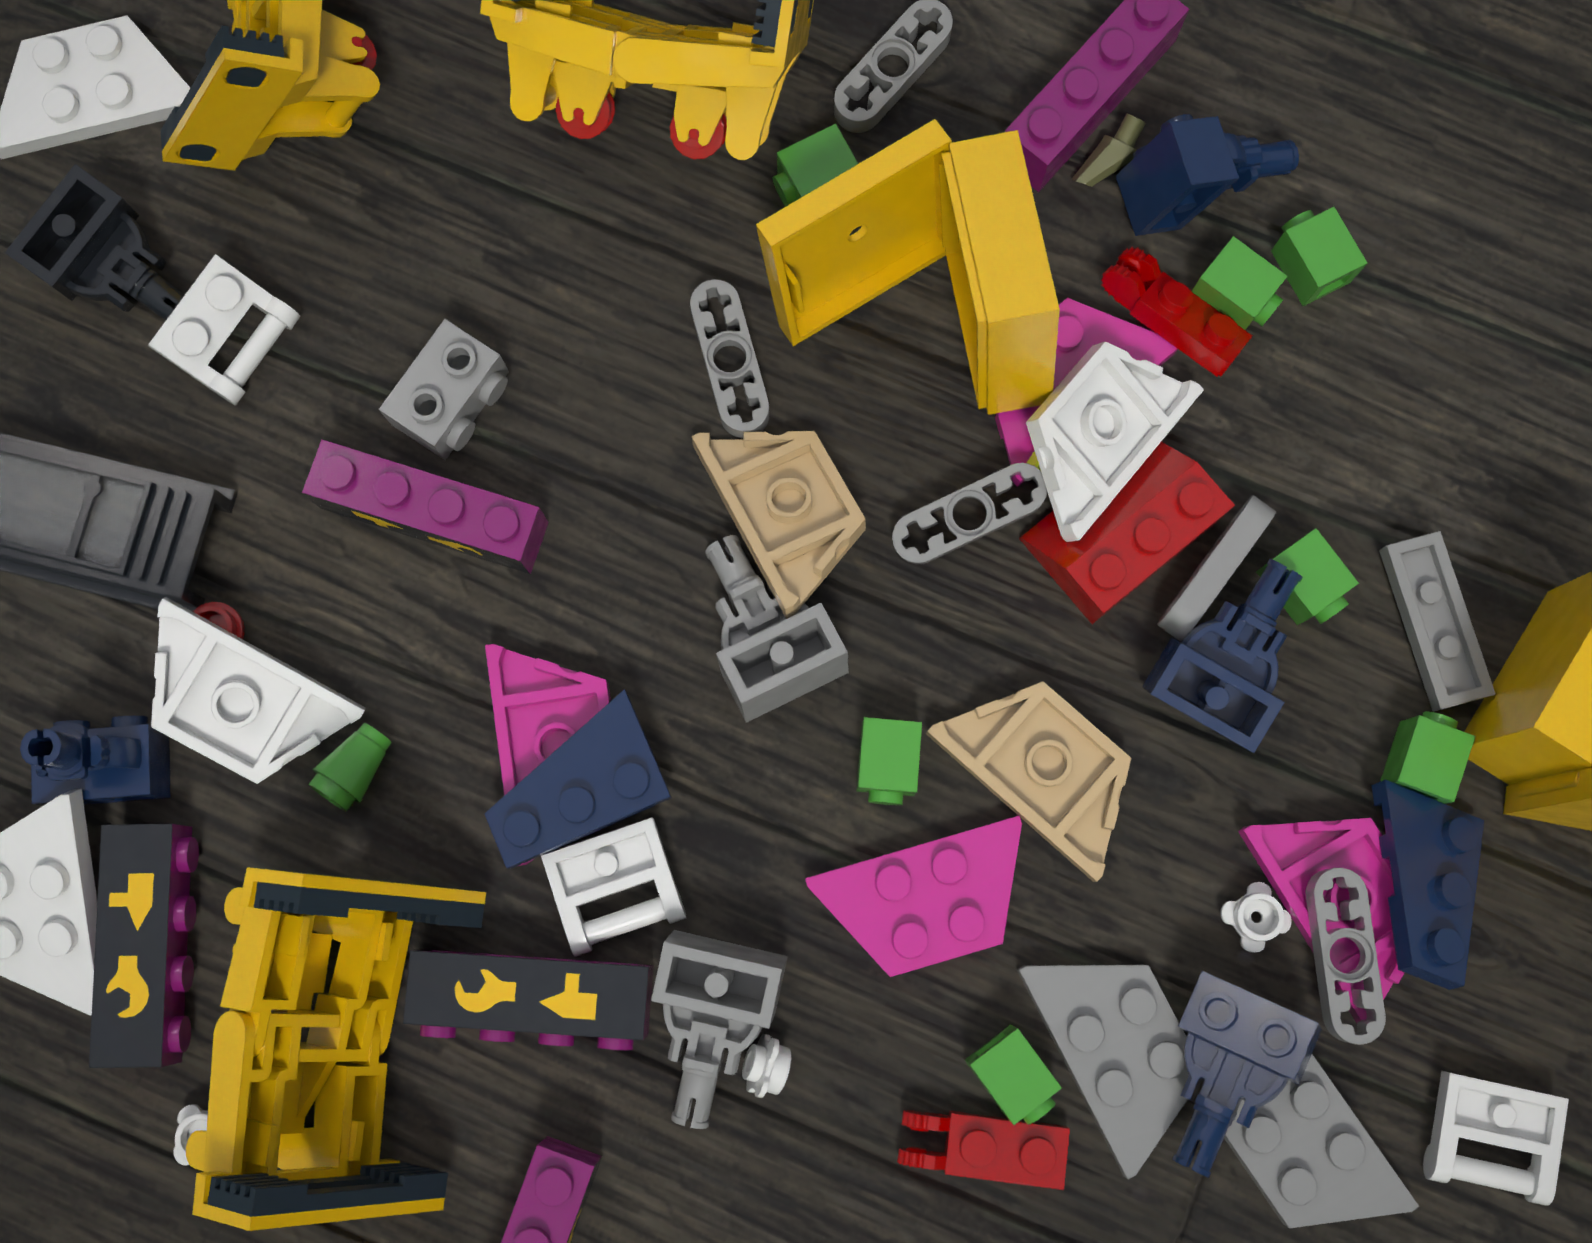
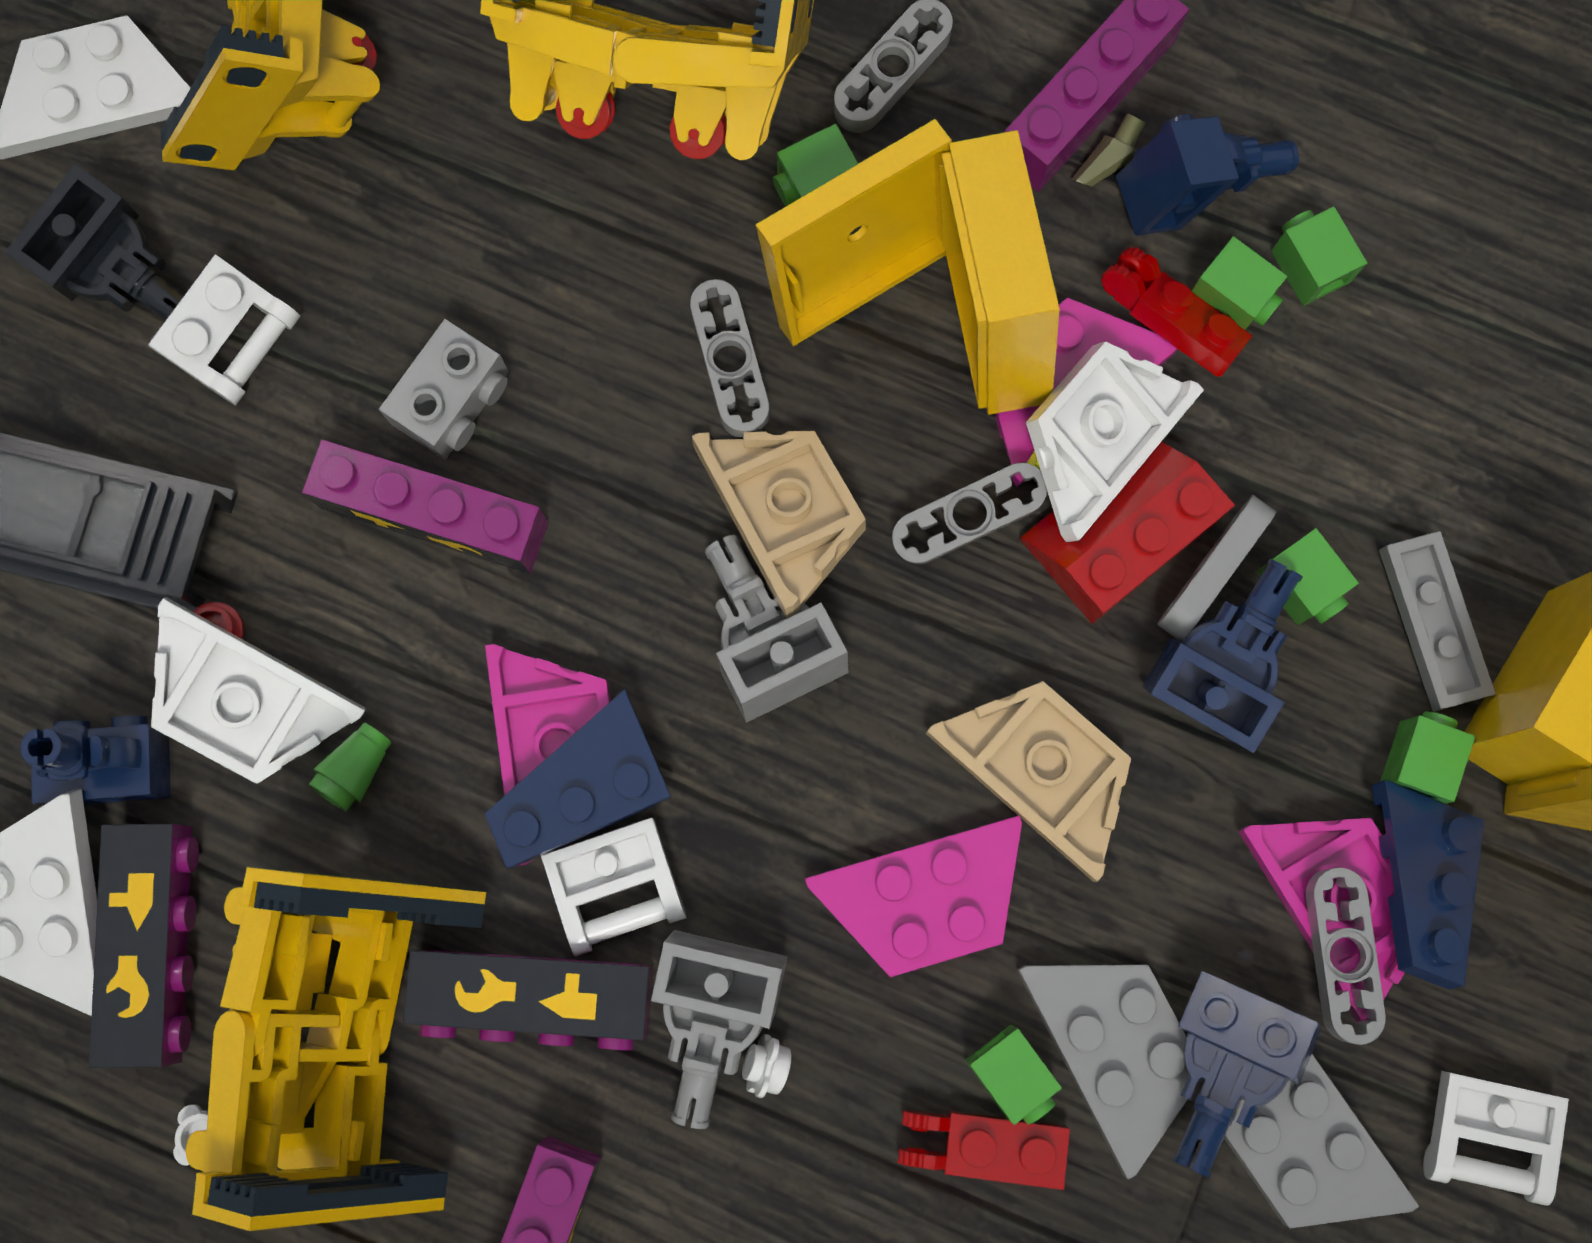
(889, 759): bright green brick -> none
(1272, 922): white plate -> none

